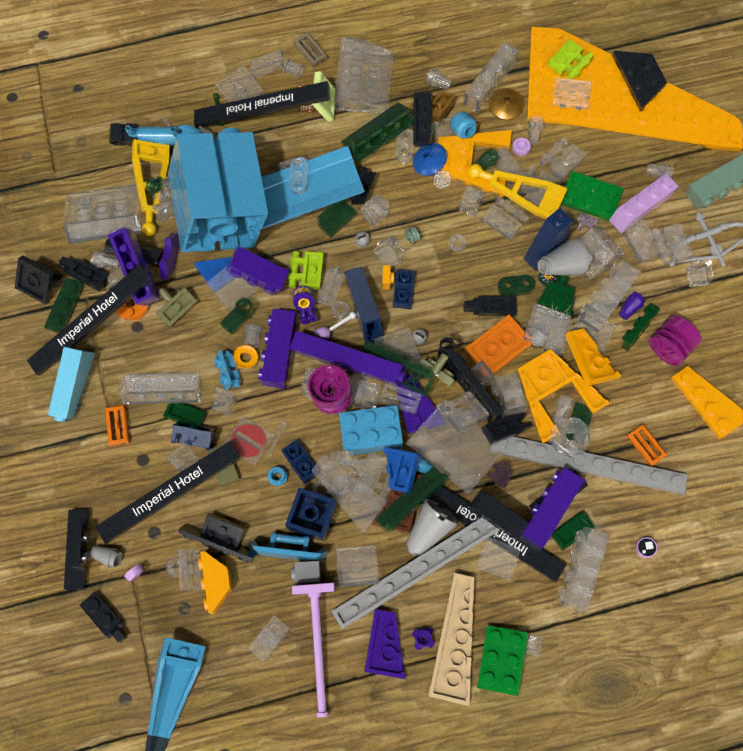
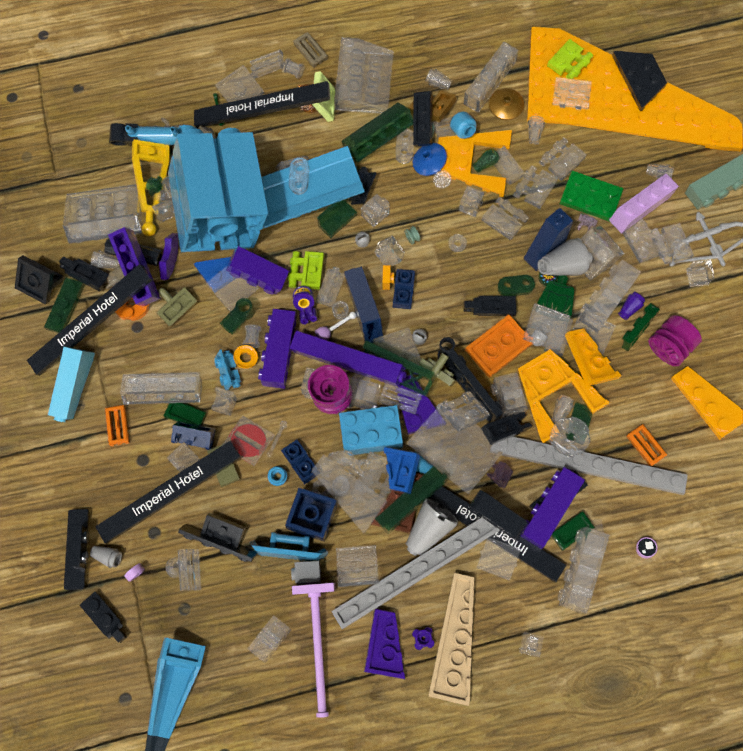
(215, 582): light orange slope -> none
(483, 374): clear brick -> none
(503, 660): green plate -> none
(521, 147): lavender tile -> none
(550, 202): yellow plate -> none

